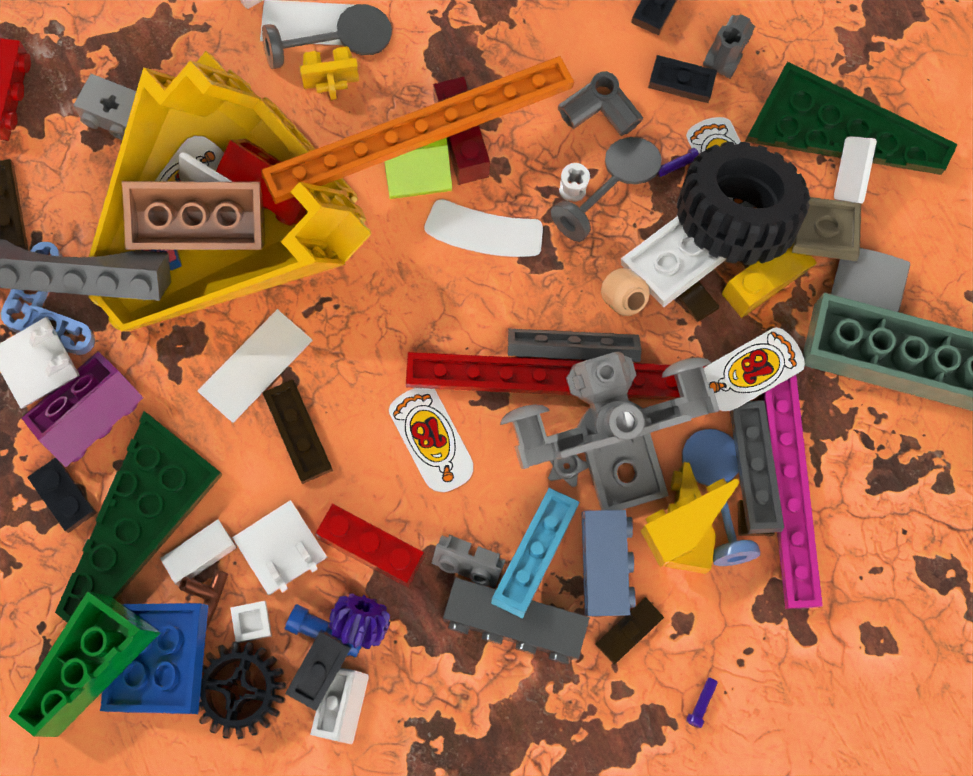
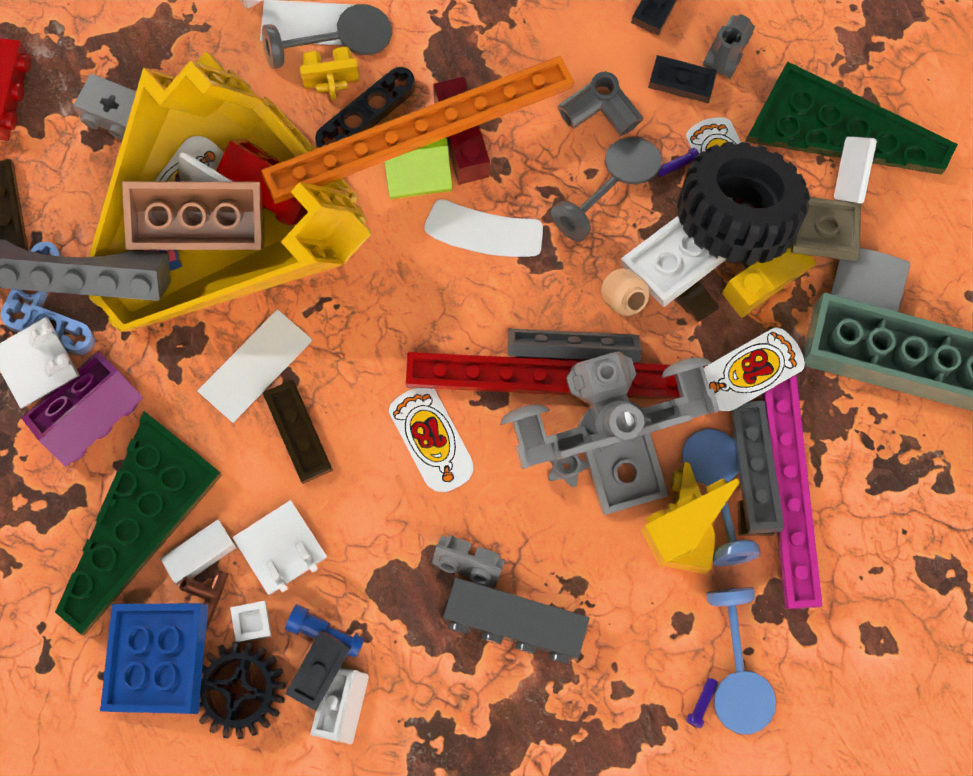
(62, 495): black plate -> none
(82, 663): green wedge -> none
(359, 621): dark purple gear -> none
(362, 109): none -> black beam
(370, 545): red brick -> none
(535, 553): medium azure plate -> none
(575, 173): white bush -> none
(607, 563): sand blue brick -> none
(629, 631): dark brown piece -> none
(744, 698): none -> medium blue piece

